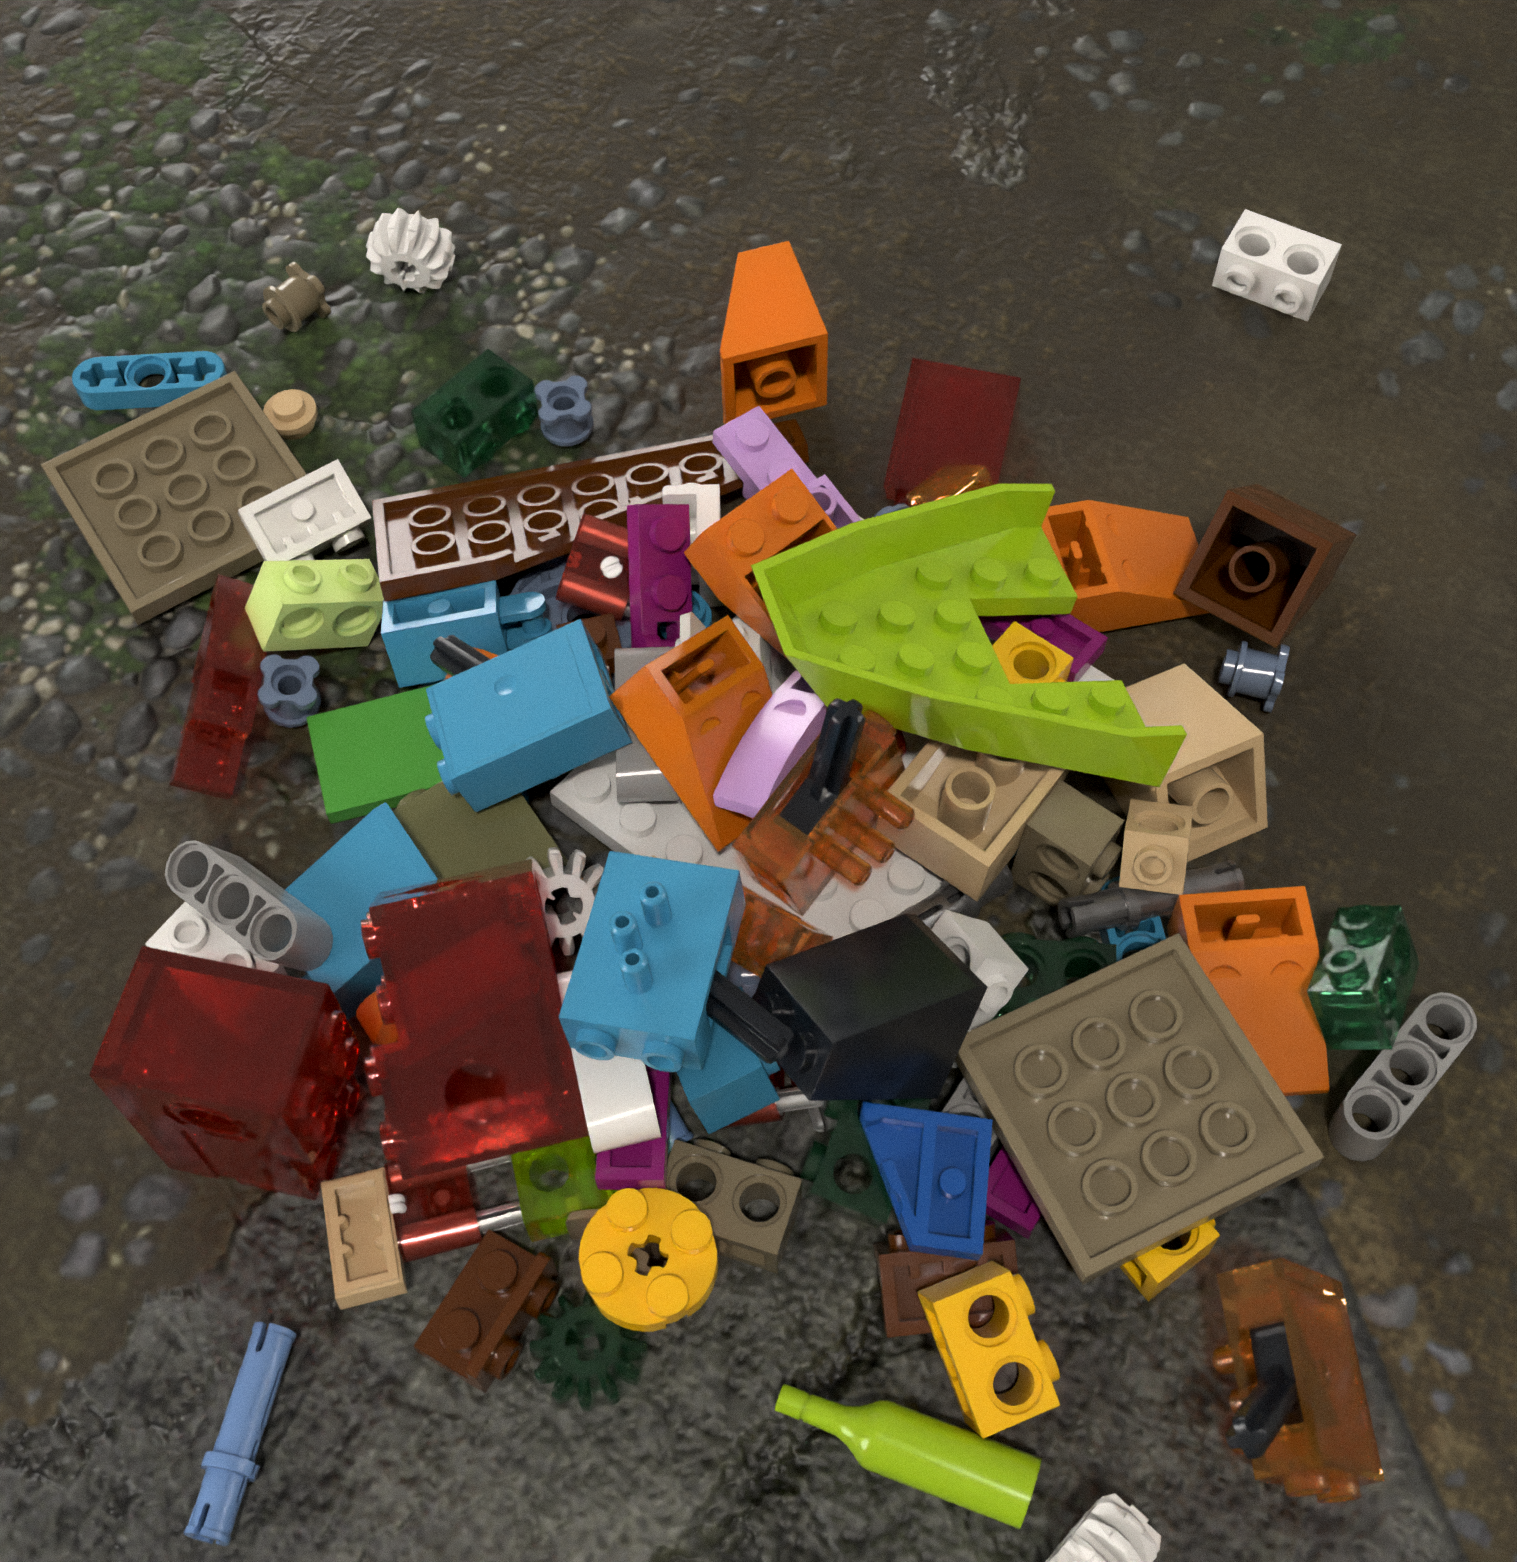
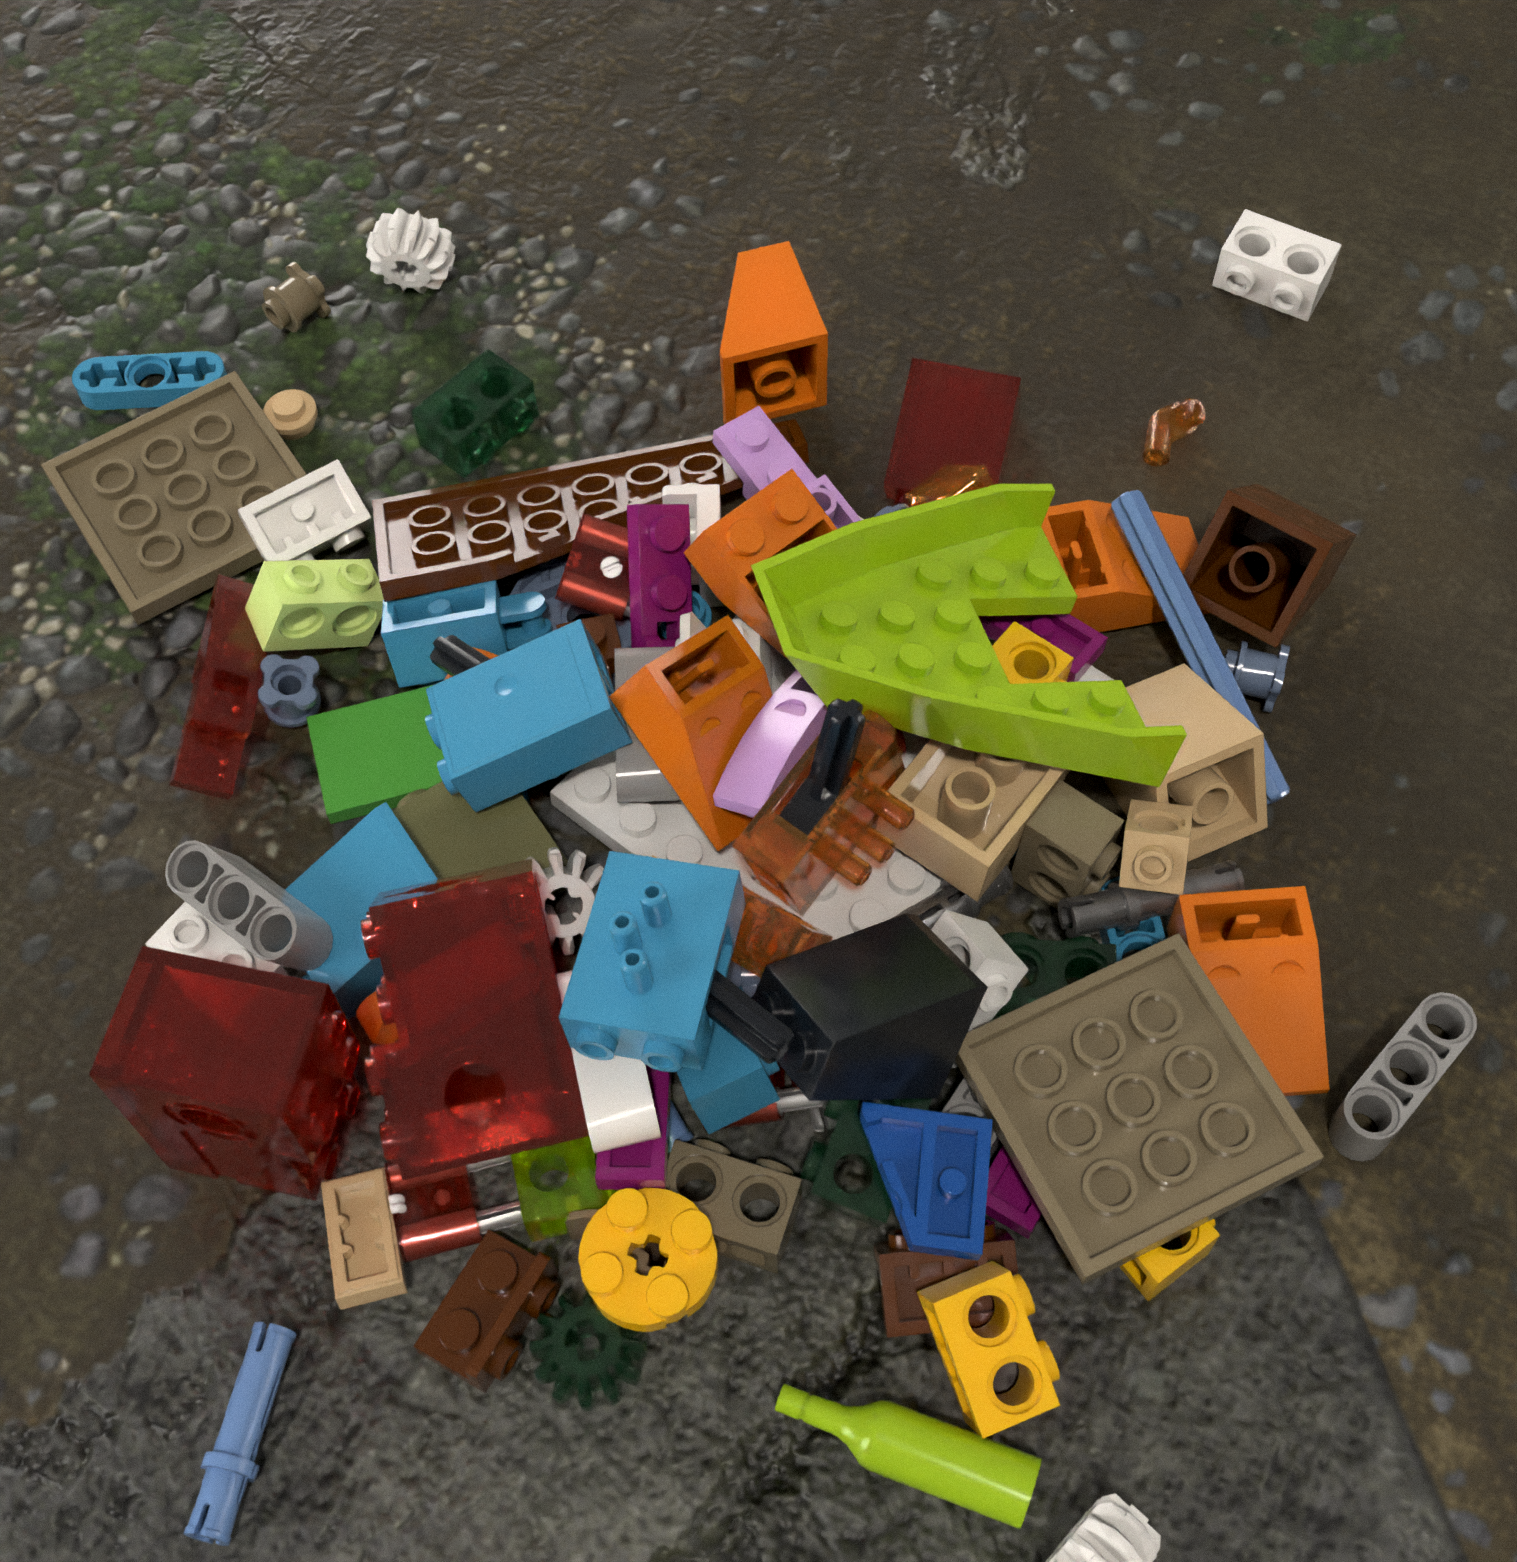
(564, 411): sand blue brick -> none
(1169, 426): none -> clear orange arm
(1186, 617): none -> medium blue axle
(1297, 1381): clear orange piece -> none
(1364, 978): clear green brick -> none

